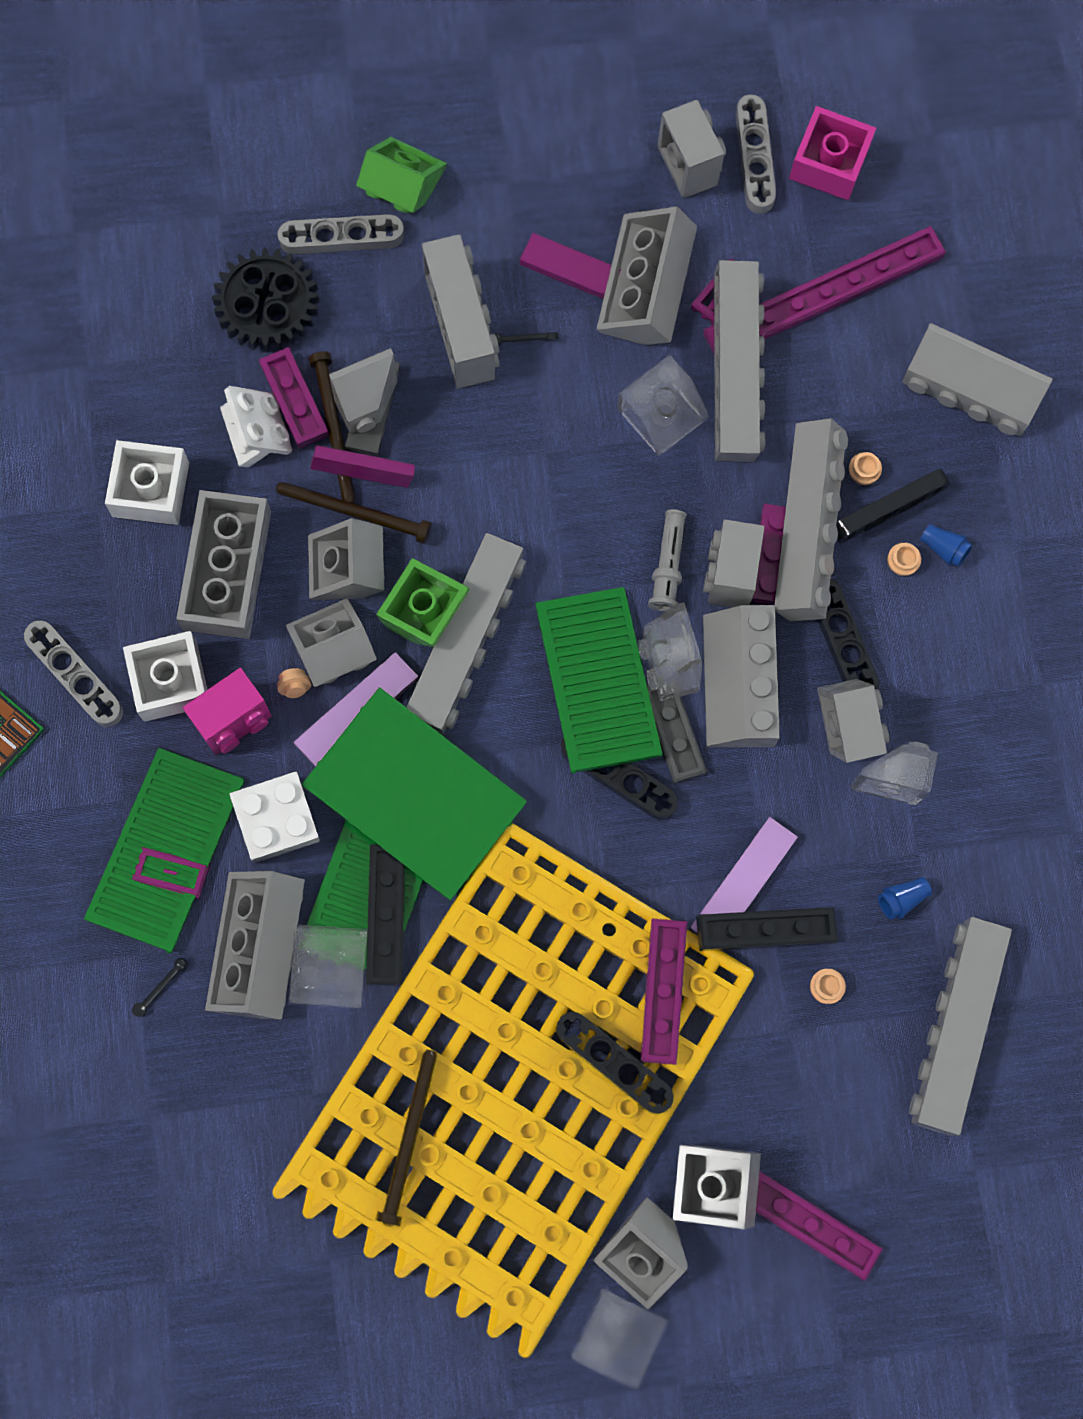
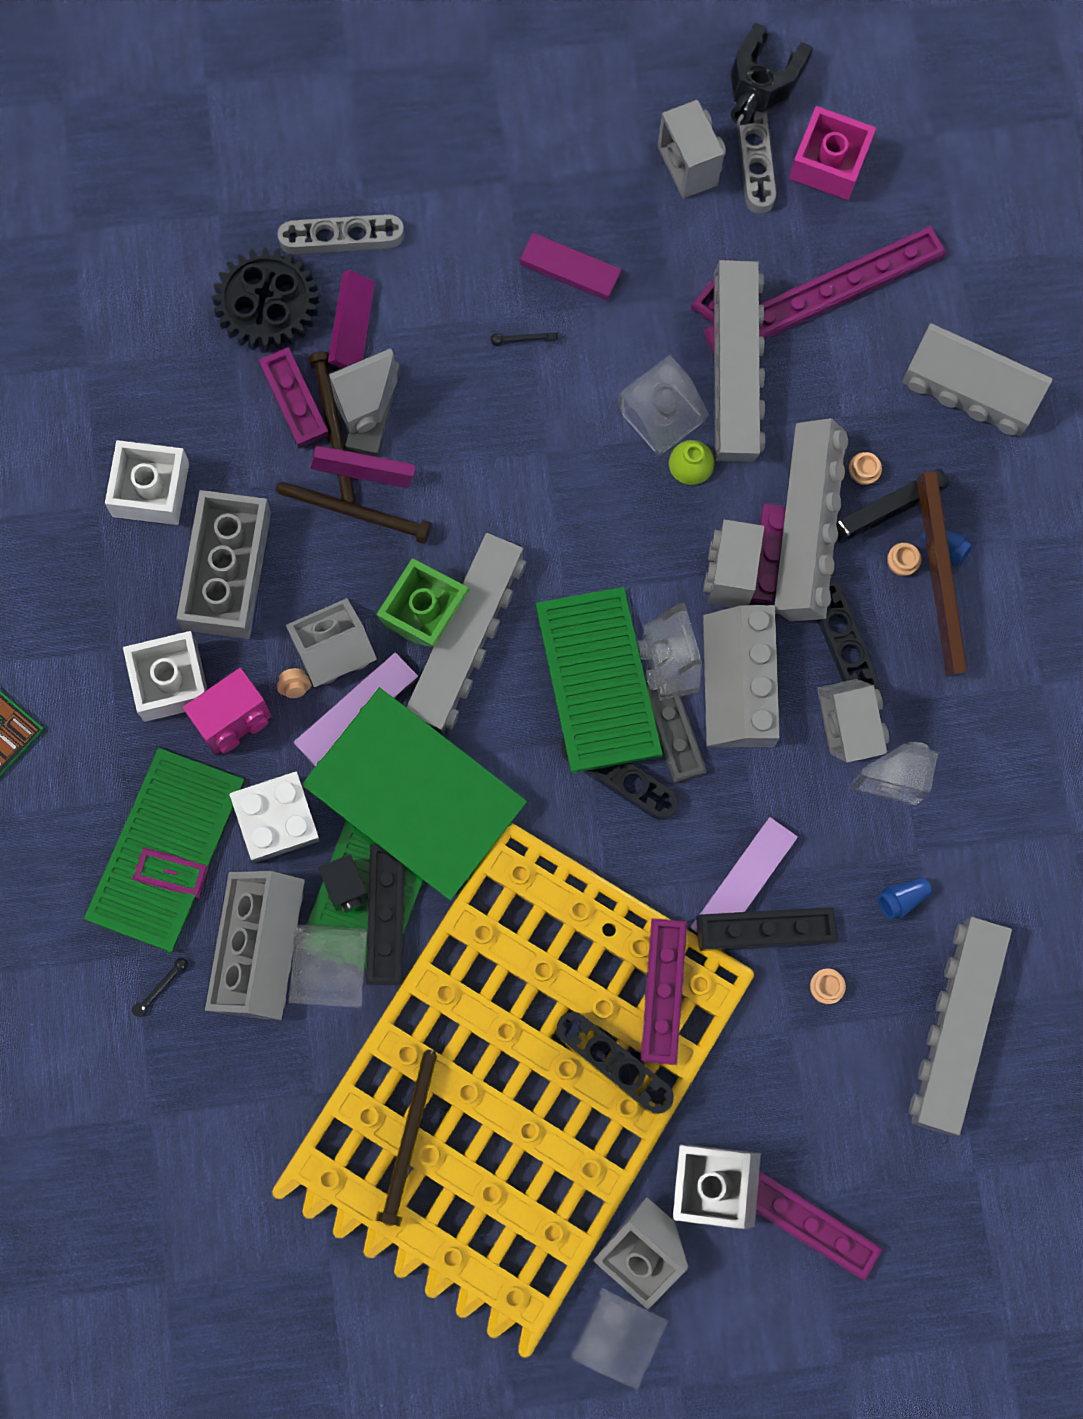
(73, 673): light grey beam -> none
(254, 425): white bracket -> none
(343, 884): none -> black brick
(346, 561): light grey slope -> none
(351, 320): none -> magenta tile
(400, 174): bright green slope -> none
(460, 311): light grey brick -> none
(653, 264): light grey slope -> none
(667, 574): light grey pin -> none
(691, 462): none -> lime brick
(757, 85): none -> black piece
(941, 574): none -> reddish brown tile

